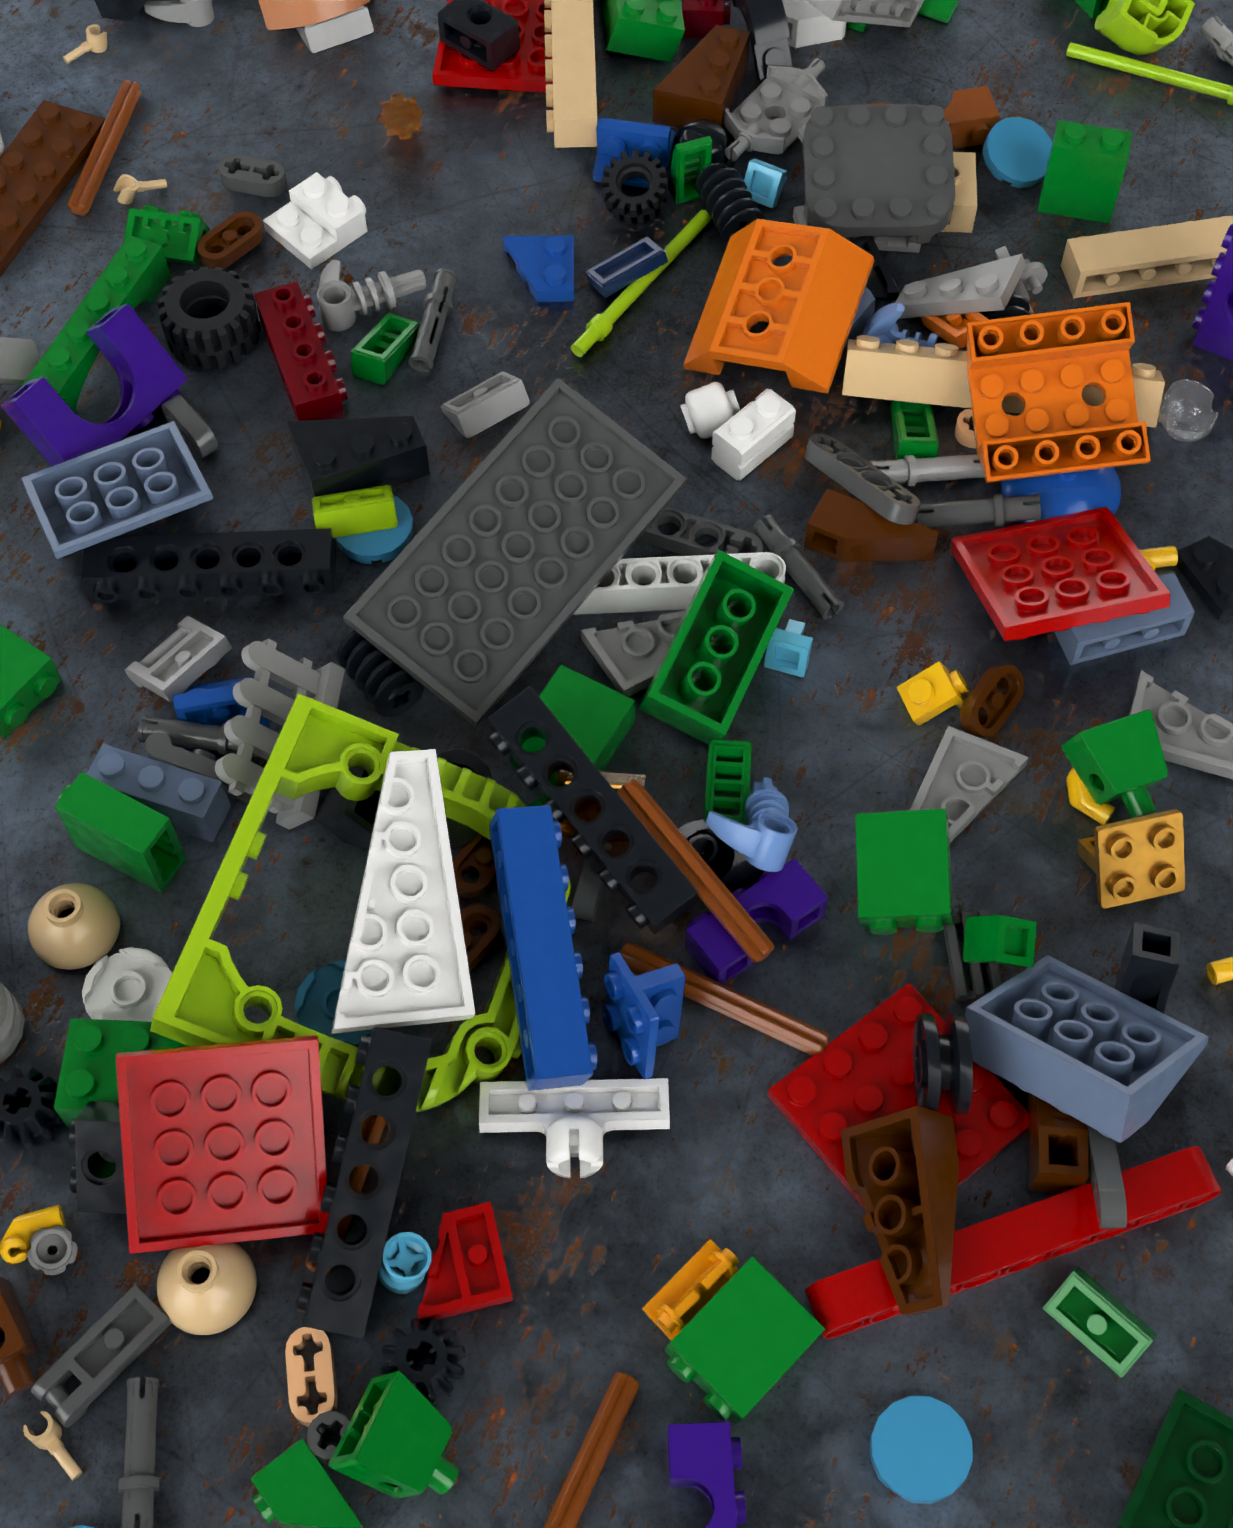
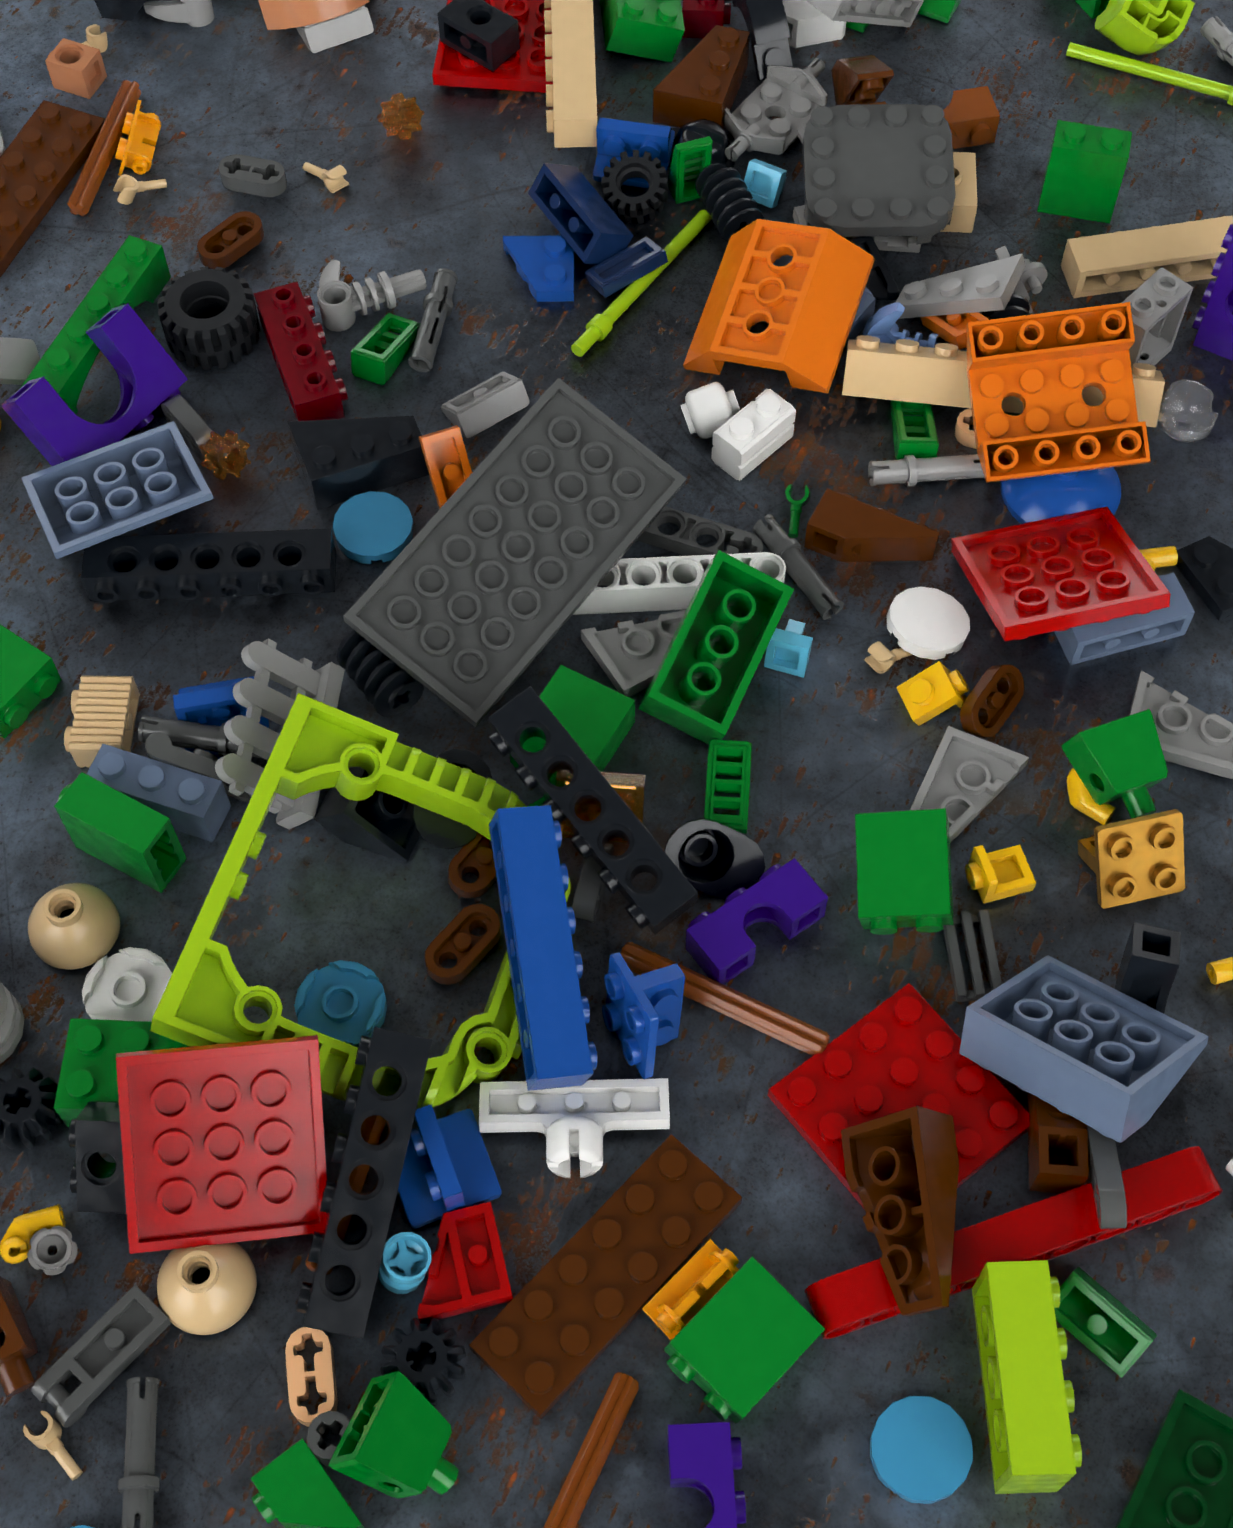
(76, 68): none -> nougat brick
(102, 715): none -> tan brick
(132, 151): none -> light orange hinge
(175, 232): green bracket -> none
(179, 659): light grey plate -> none
(235, 460): none -> clear orange gear
(317, 220): white plate -> none
(332, 178): none -> tan hand
(355, 511): lime slope -> none
(407, 930): white wing -> none
(445, 1167): none -> blue bracket
(446, 461): none -> orange plate
(579, 213): none -> dark blue brick
(605, 1275): none -> reddish brown plate
(698, 873): dark orange axle -> none
(769, 831): medium blue piece -> none
(796, 509): none -> green hand
(860, 79): none -> reddish brown slope
(862, 479): dark grey beam -> none
(882, 658): none -> tan hand
(928, 622): none -> white tile
(943, 1062): black wheel -> none
(980, 511): dark grey pin -> none
(999, 873): none -> yellow bracket
(999, 940): green panel -> none
(1017, 151): dark azure tile -> none
(1024, 1378): none -> lime brick
(1157, 315): none -> light grey window

